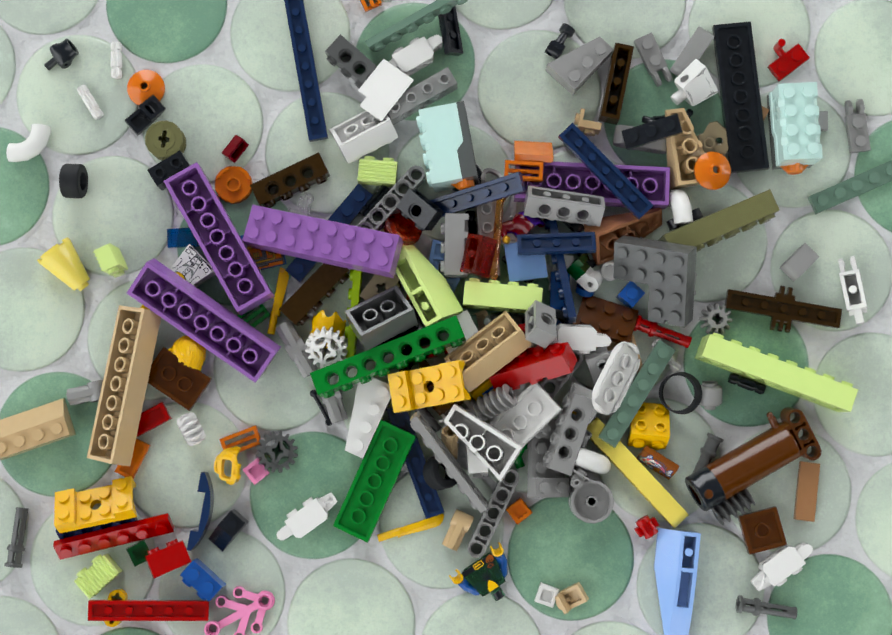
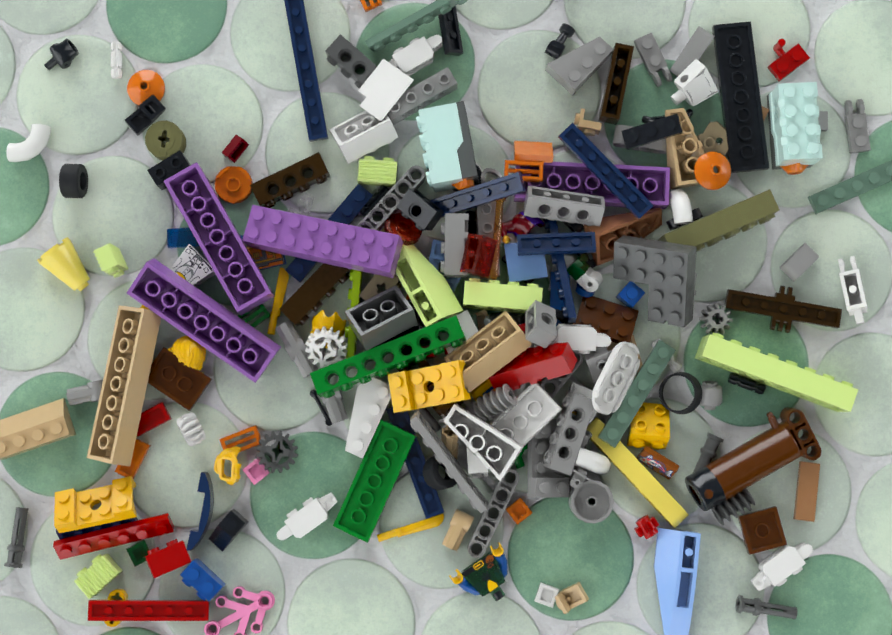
(90, 102): white axle -> none
(607, 271): white tile -> none
(652, 331): red pin -> none

